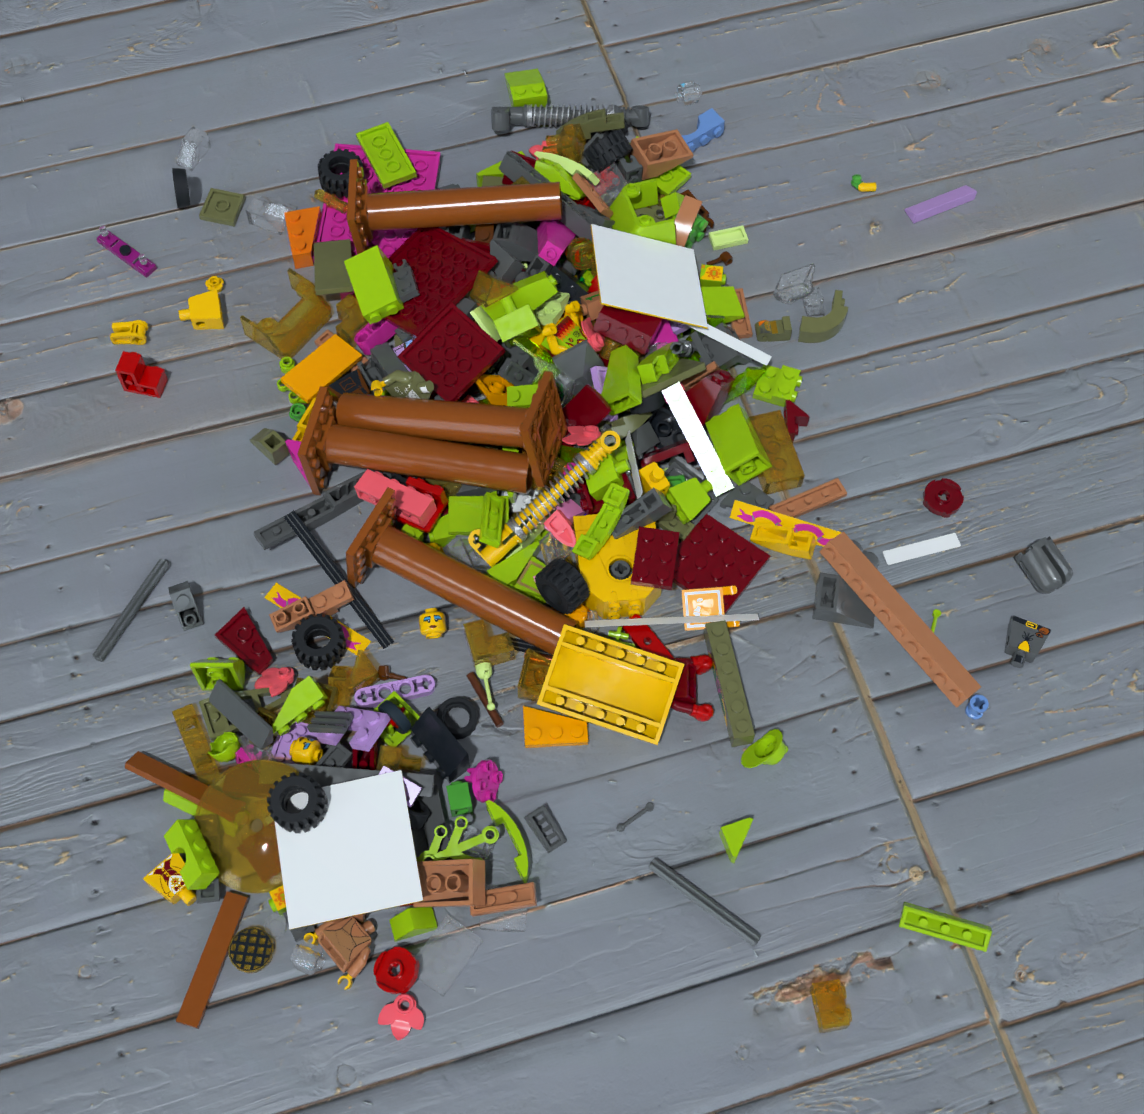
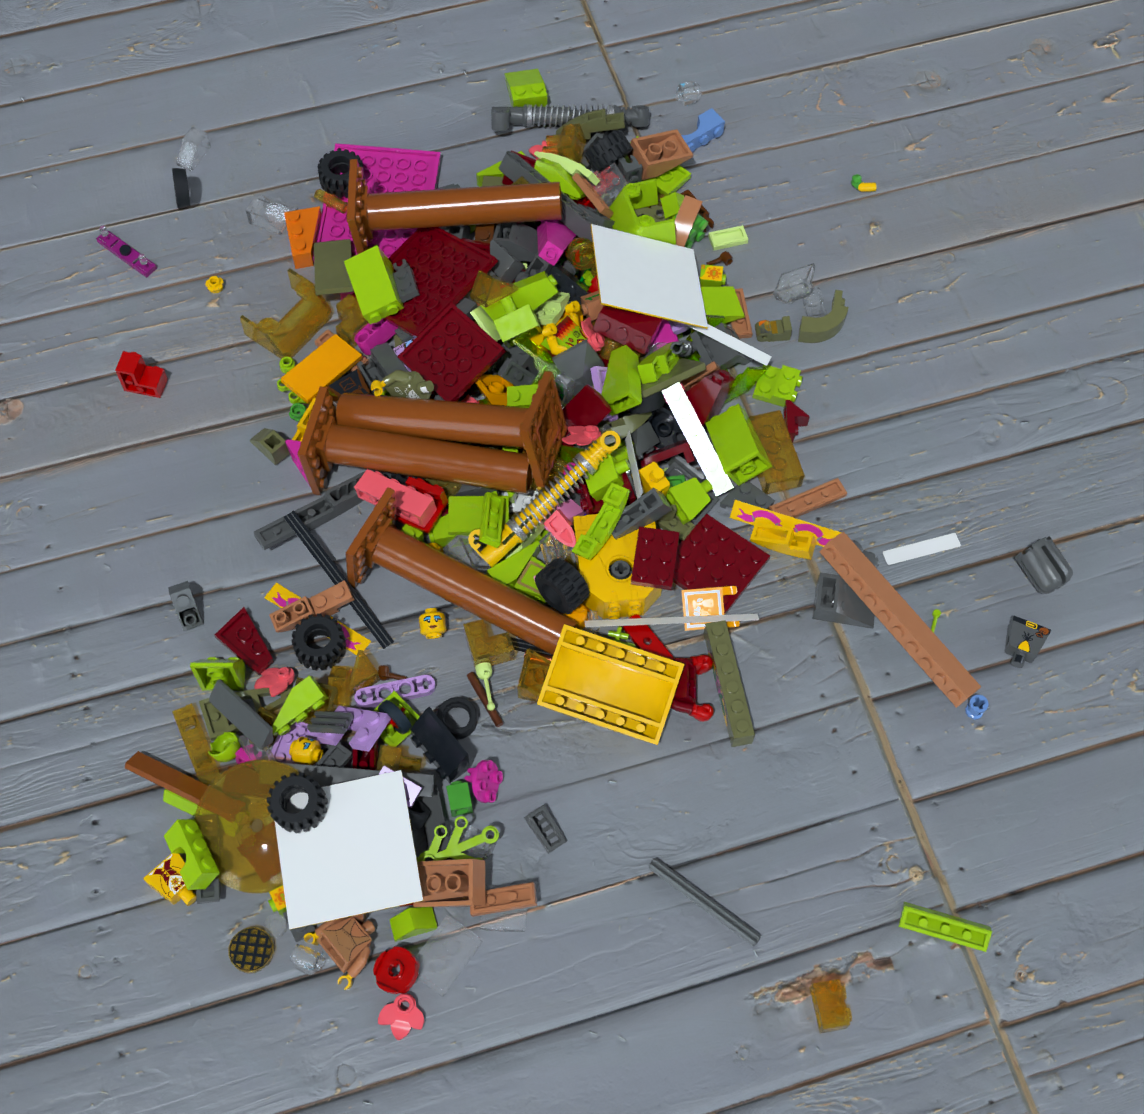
(129, 332): yellow piece -> none
(130, 610): dark grey axle -> none
(204, 311): yellow torso -> none
(212, 960): dark orange tile -> none
(222, 207): olive tile -> none
(386, 155): lime plate -> none
(498, 817): lime slope -> none
(552, 730): light orange wing -> none
(649, 807): dark grey hinge -> none
(734, 836): lime slope -> none
(766, 750): lime piece -> none
(940, 203): lavender slope -> none
(943, 507): dark red plate -> none

